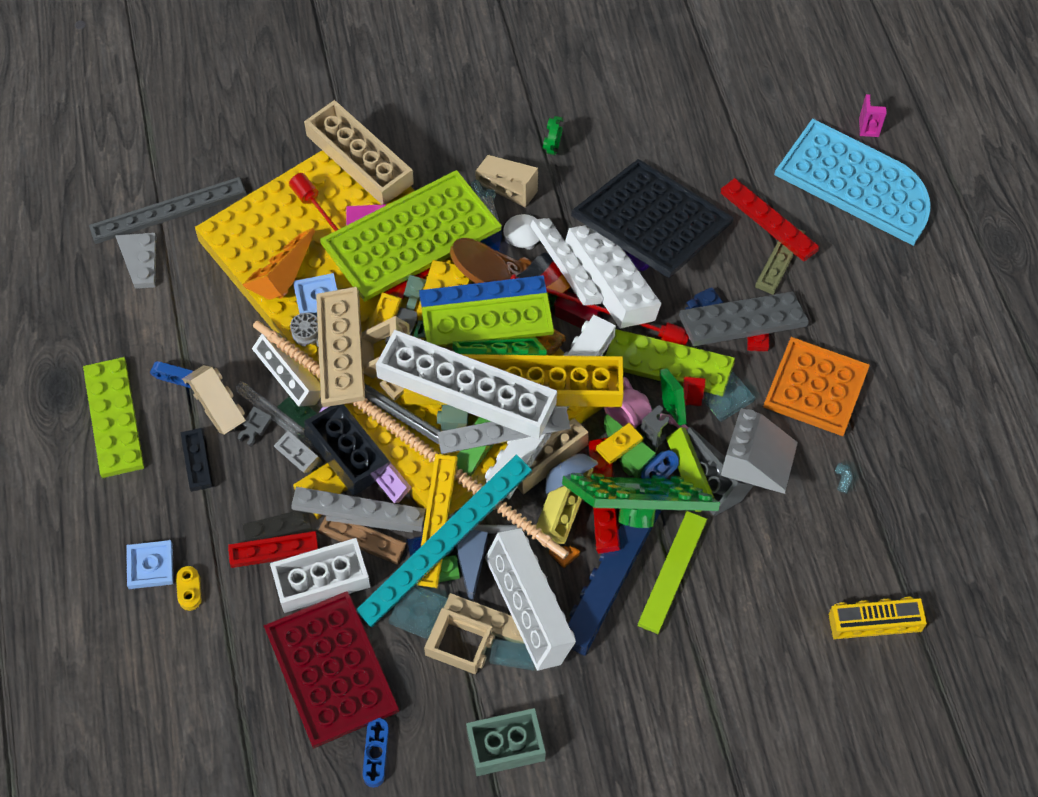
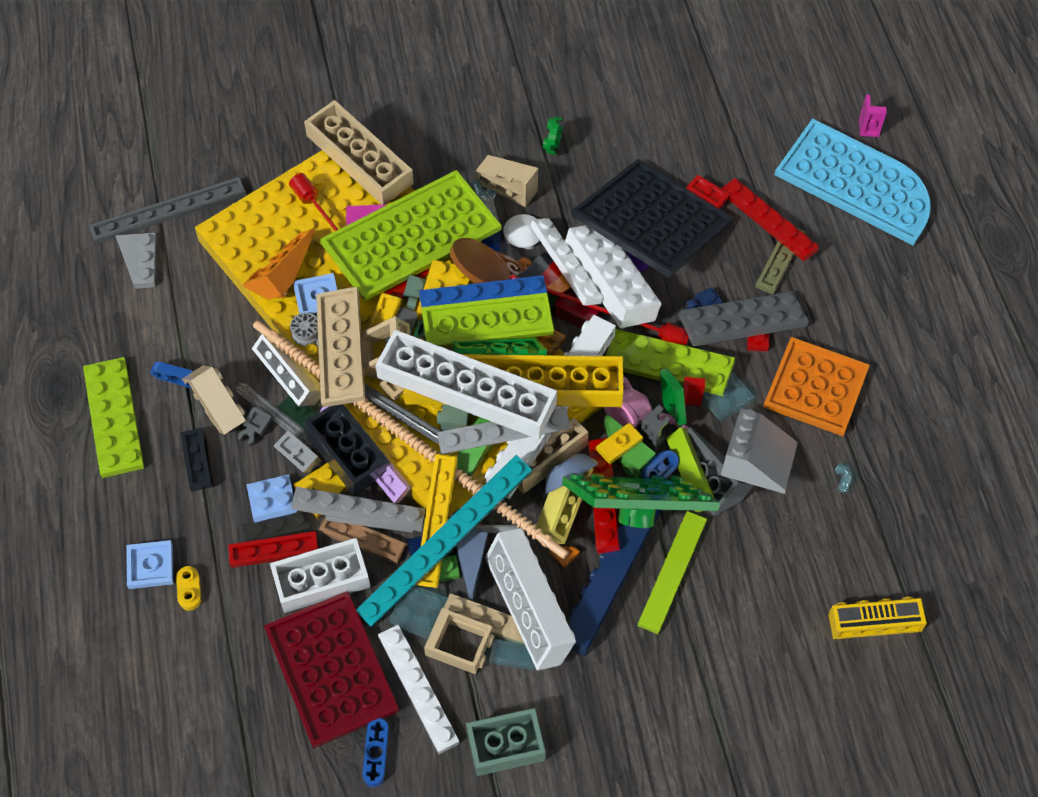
(271, 498): none -> light blue plate
(418, 689): none -> white plate
(708, 191): none -> red plate

